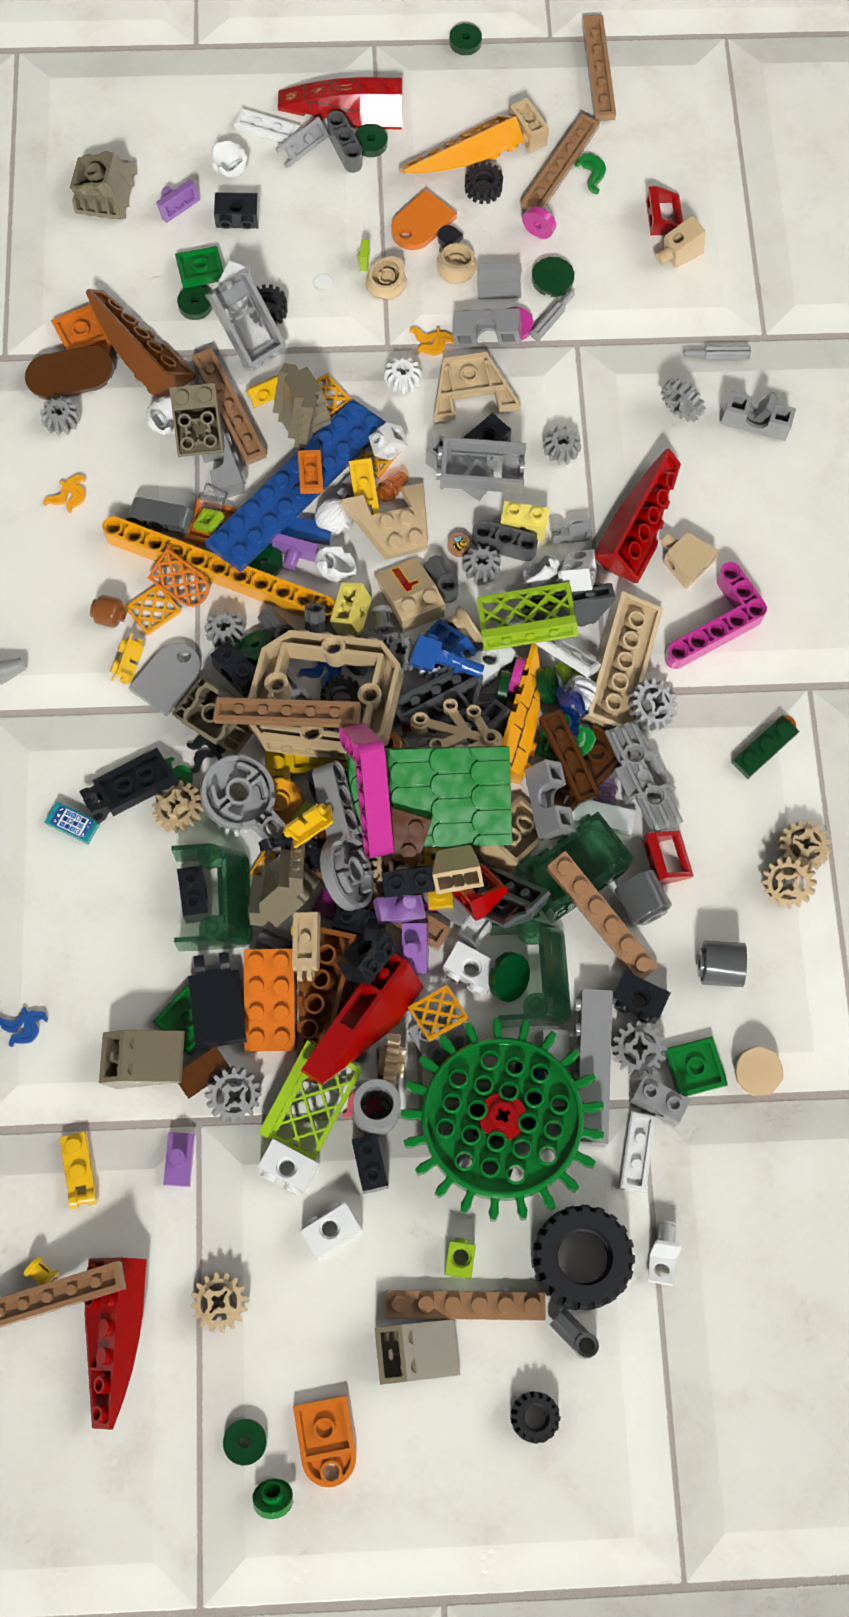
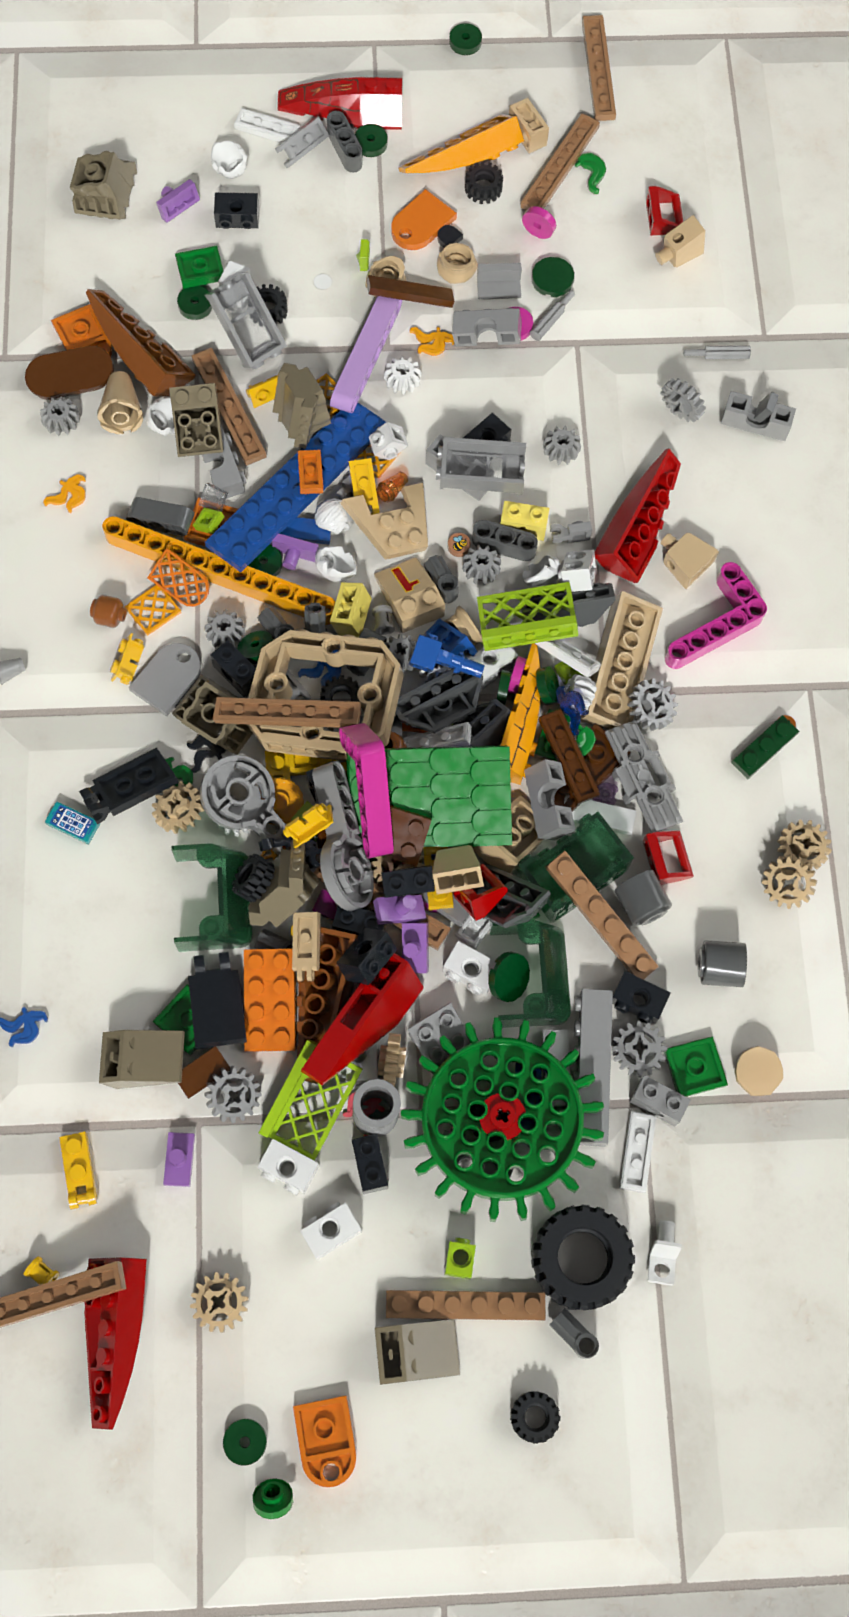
(119, 405): none -> tan cone
(193, 894): black brick -> none
(253, 878): none -> black tyre
(365, 354): none -> lavender beam
(410, 291): none -> reddish brown tile
(455, 1003): light orange window -> none
(459, 731): tan plant -> none
(471, 377): tan wing -> none

